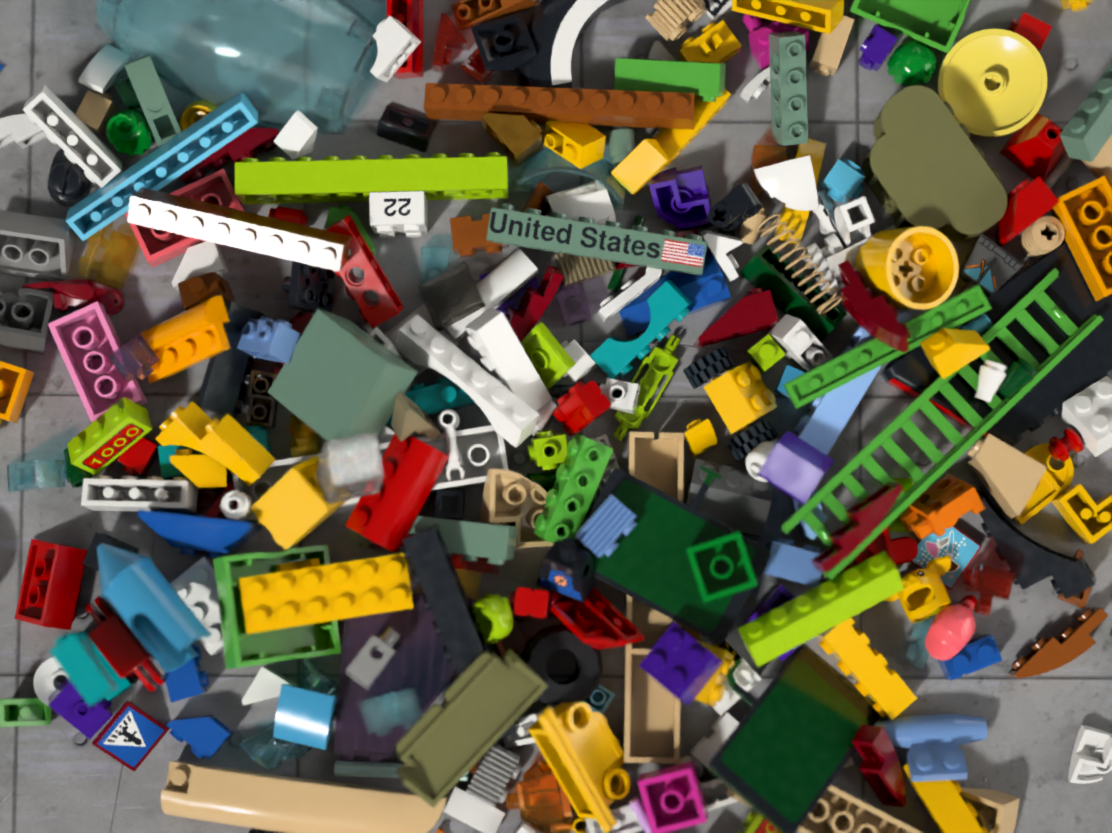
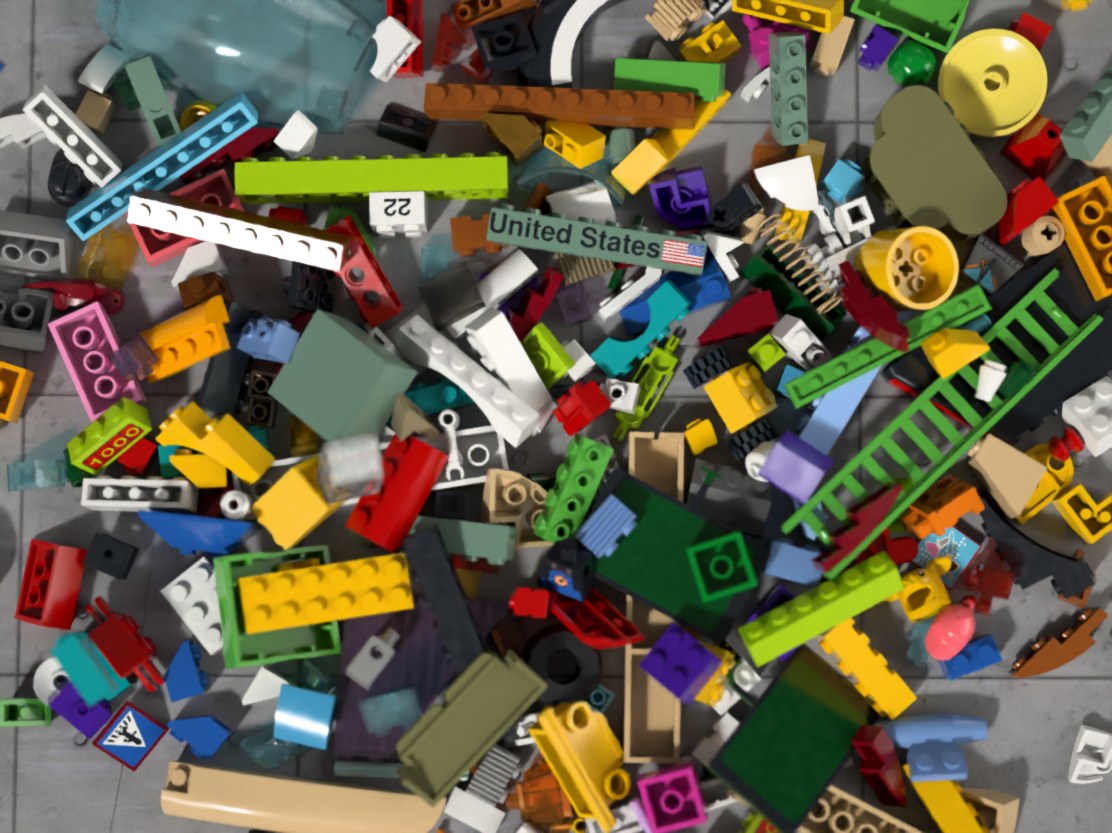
(129, 132): green hair -> none
(149, 606): dark azure piece -> none
(494, 617): lime hair -> none
(557, 452): lime brick -> none

